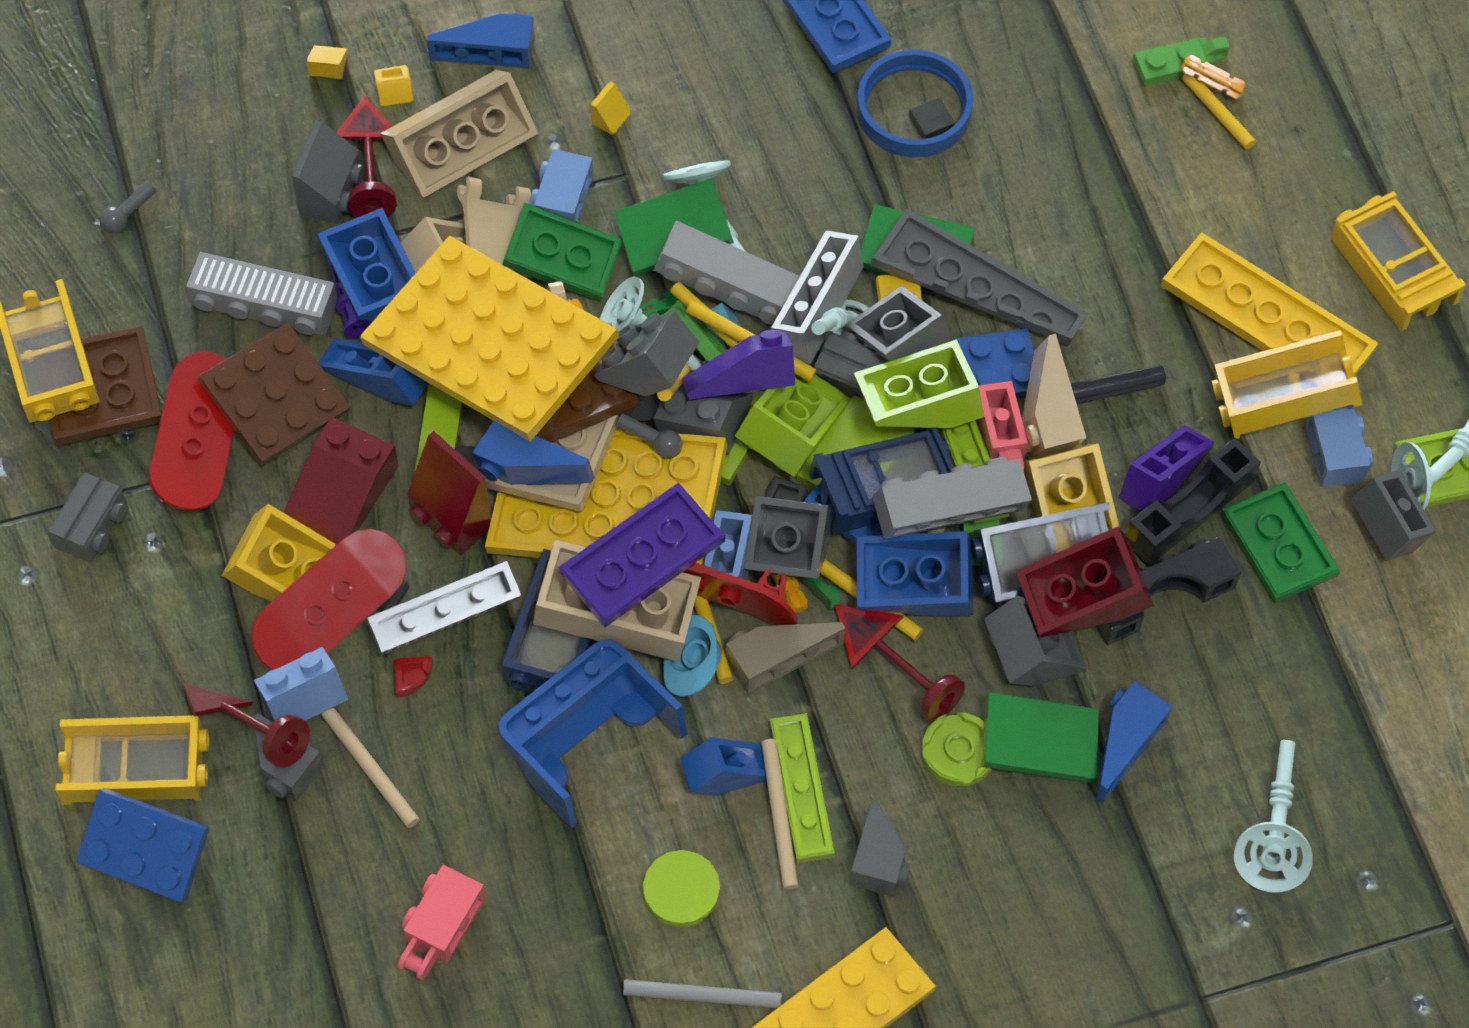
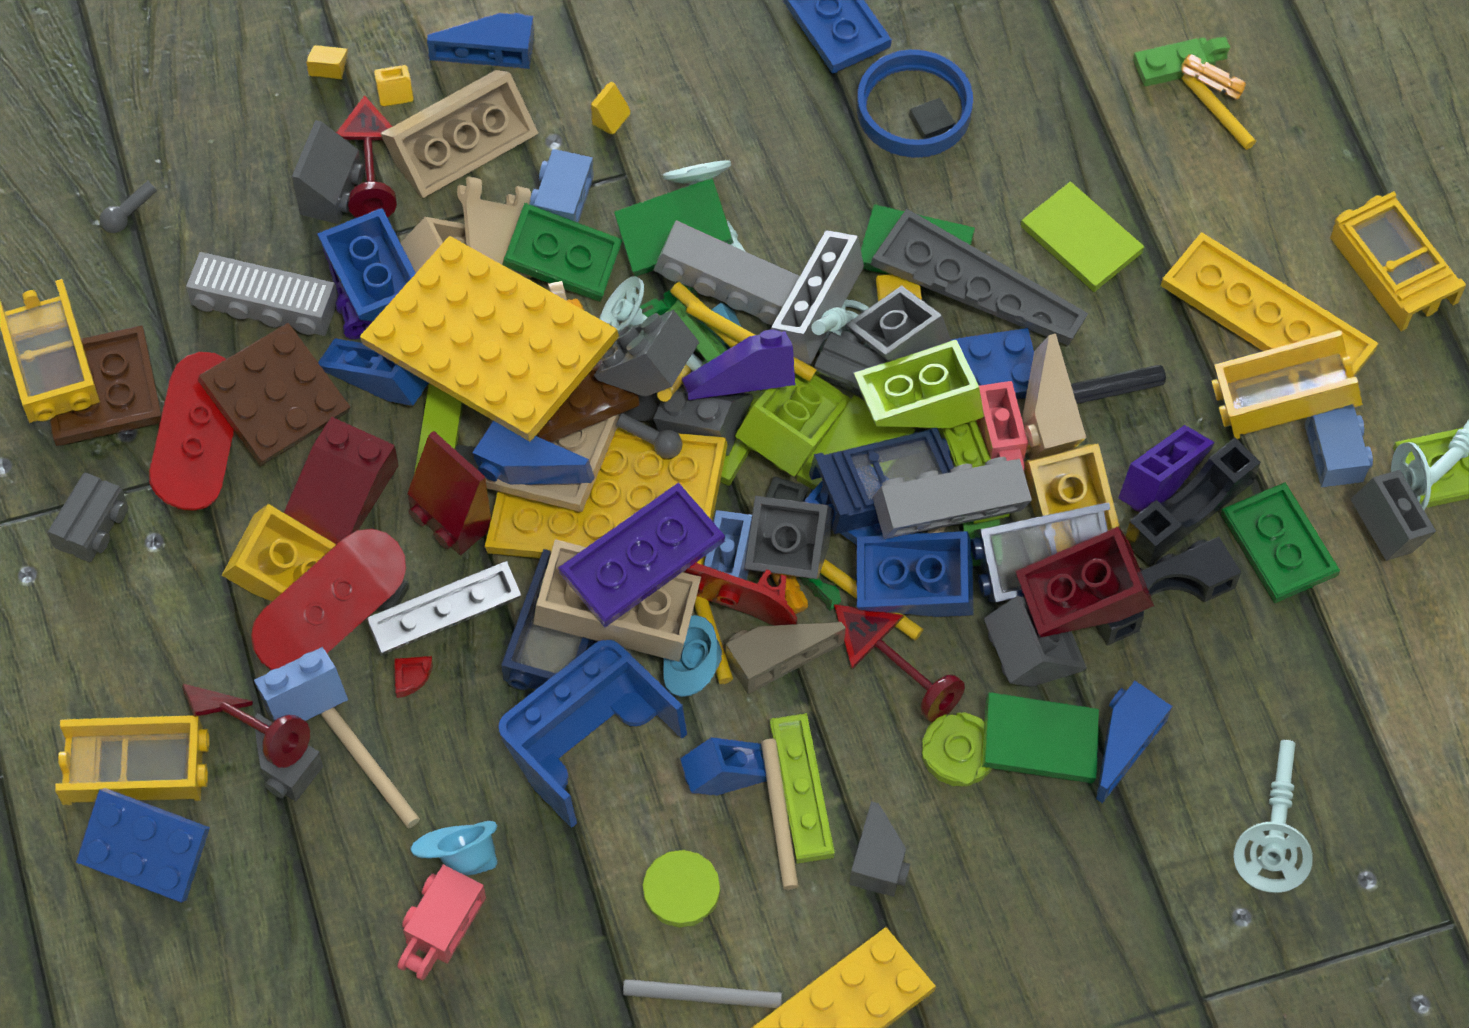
(461, 848): none -> medium azure piece
(1082, 236): none -> lime tile

